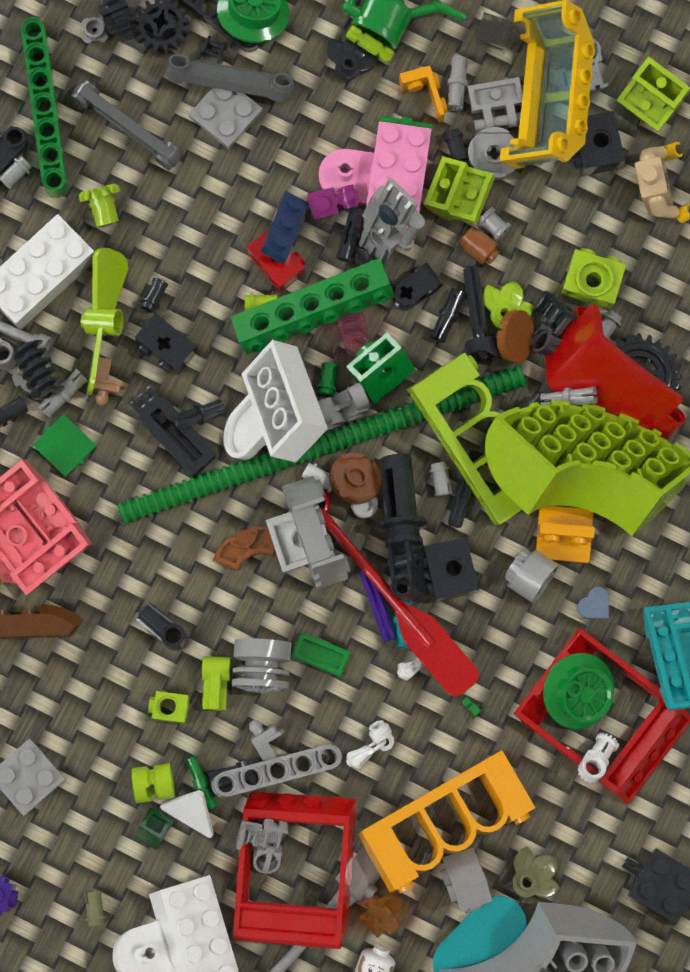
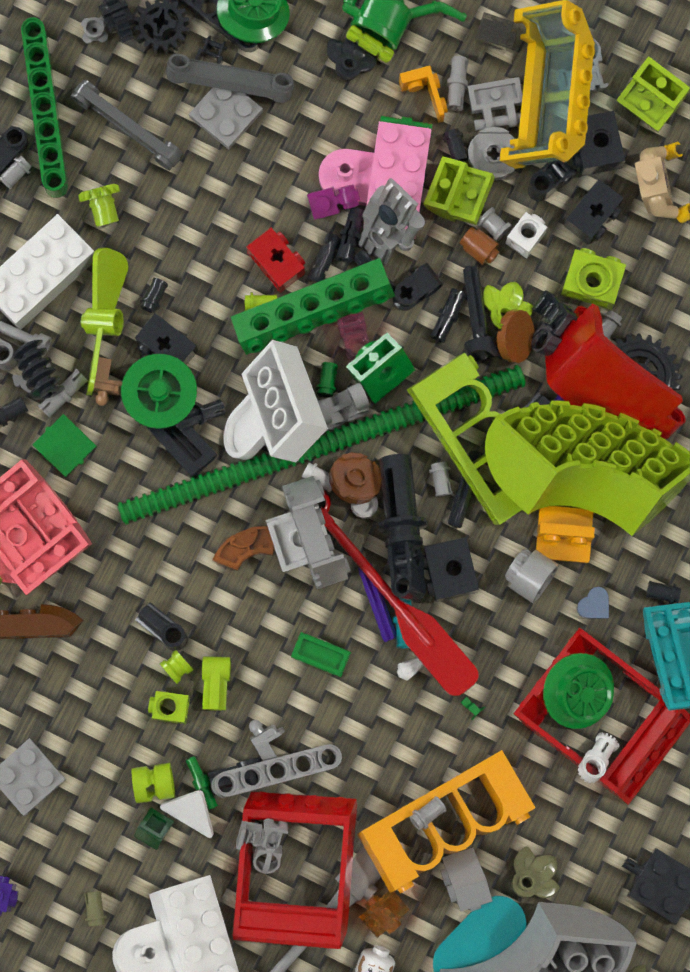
(159, 391): none -> green wheel
(176, 666): none -> lime wheel
(261, 664): light grey wheel -> none
(284, 227): dark blue plate -> none
(324, 257): none -> black axle
(378, 732): white piece -> none
(427, 813): none -> light grey pin
(522, 244): none -> white brick
(554, 176): none -> black piece
(575, 397): light grey pin -> none
(598, 198): none -> black brick
(663, 592): none -> black pin

